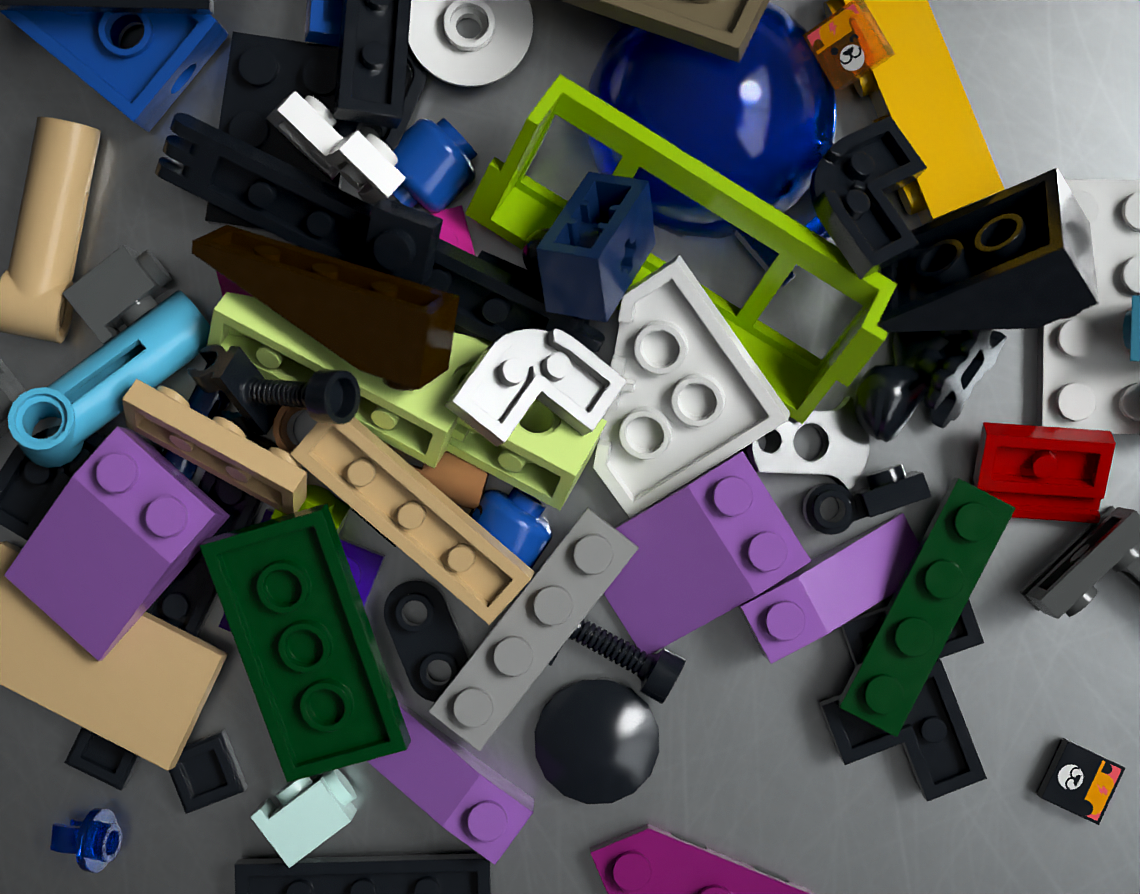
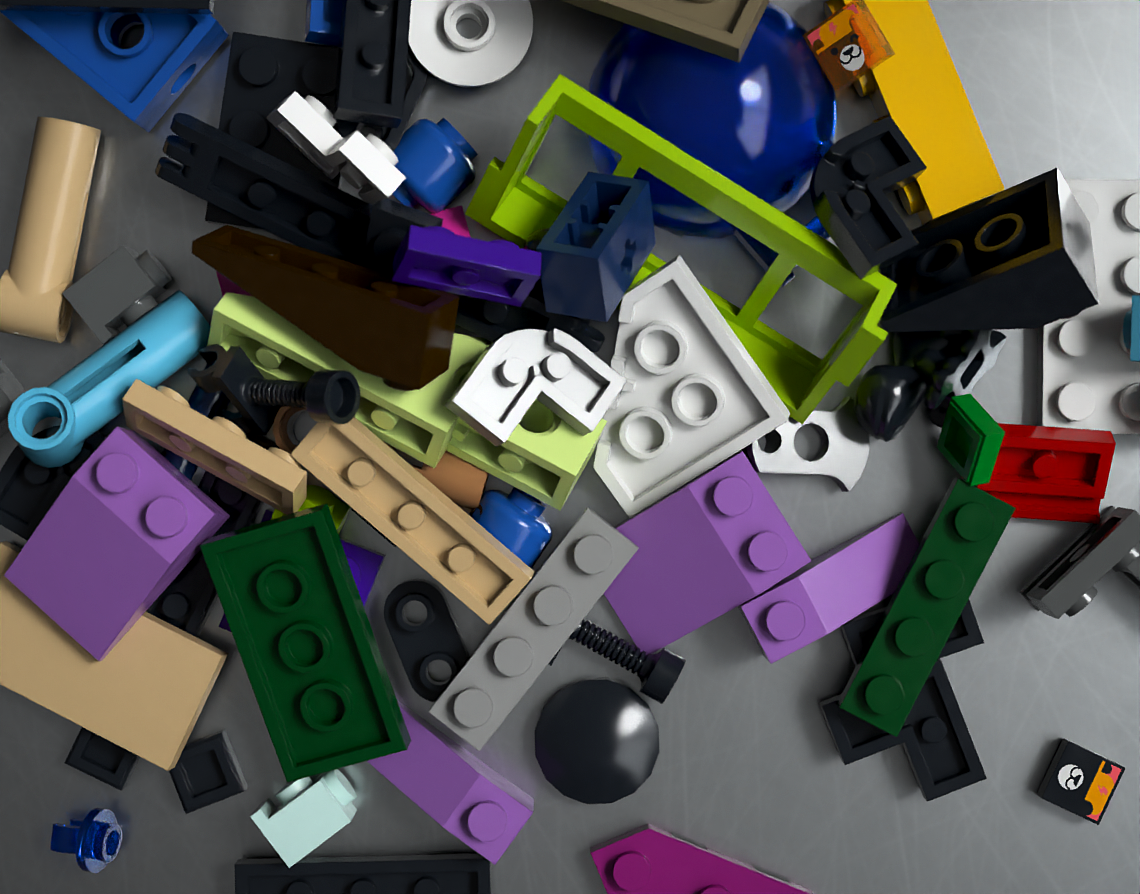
(466, 265): none -> dark purple plate
(886, 491): black plate -> none
(970, 439): none -> green tile

